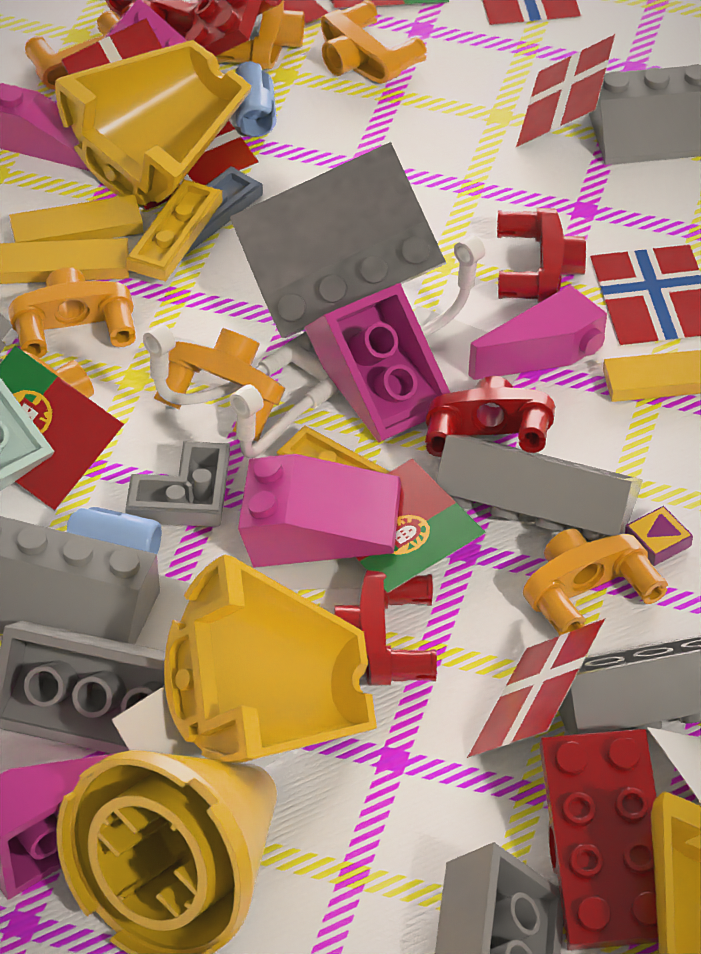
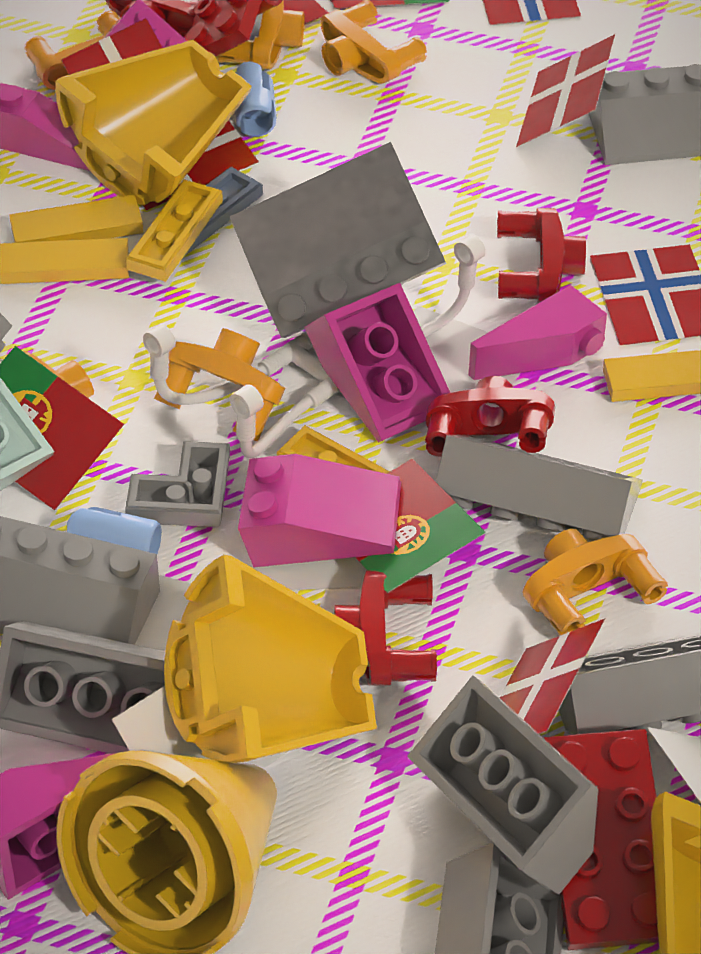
(68, 303): light orange connector -> none
(511, 785): none -> light grey slope
(660, 534): tile -> none

